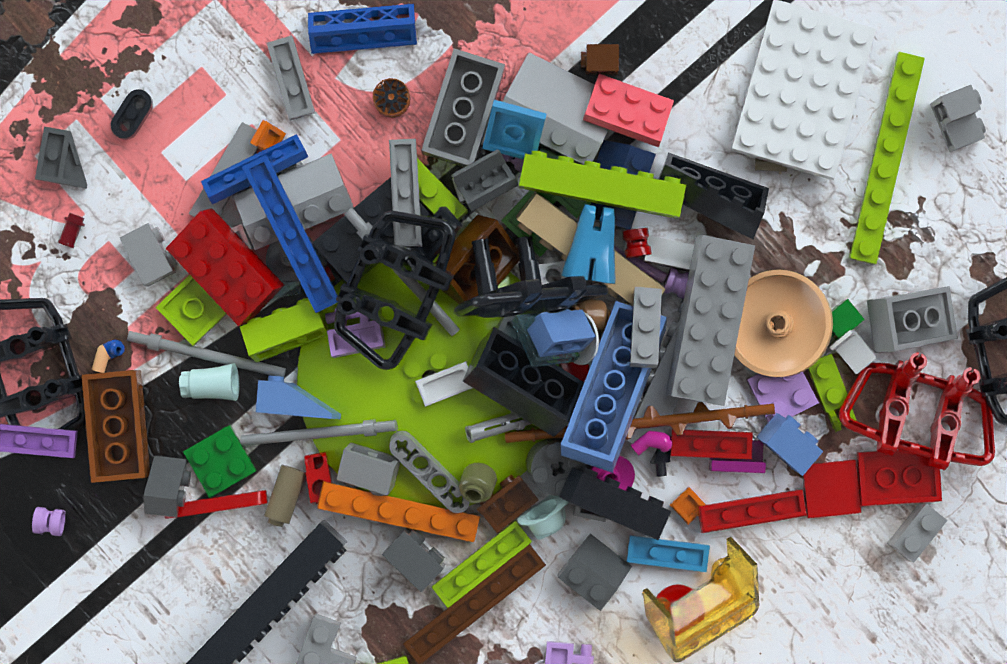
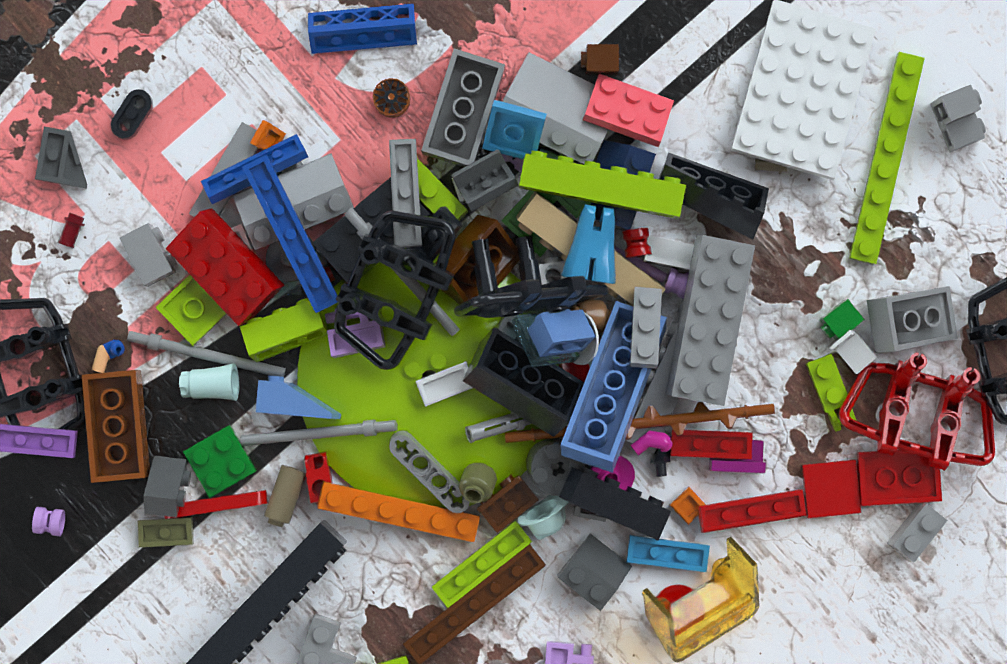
(165, 532): none -> olive plate
(291, 77): light grey plate -> none
(368, 469): light grey brick -> none
(415, 559): dark grey brick -> none
(783, 324): light nougat dish -> none
(788, 394): lavender plate -> none
(789, 443): medium blue brick -> none

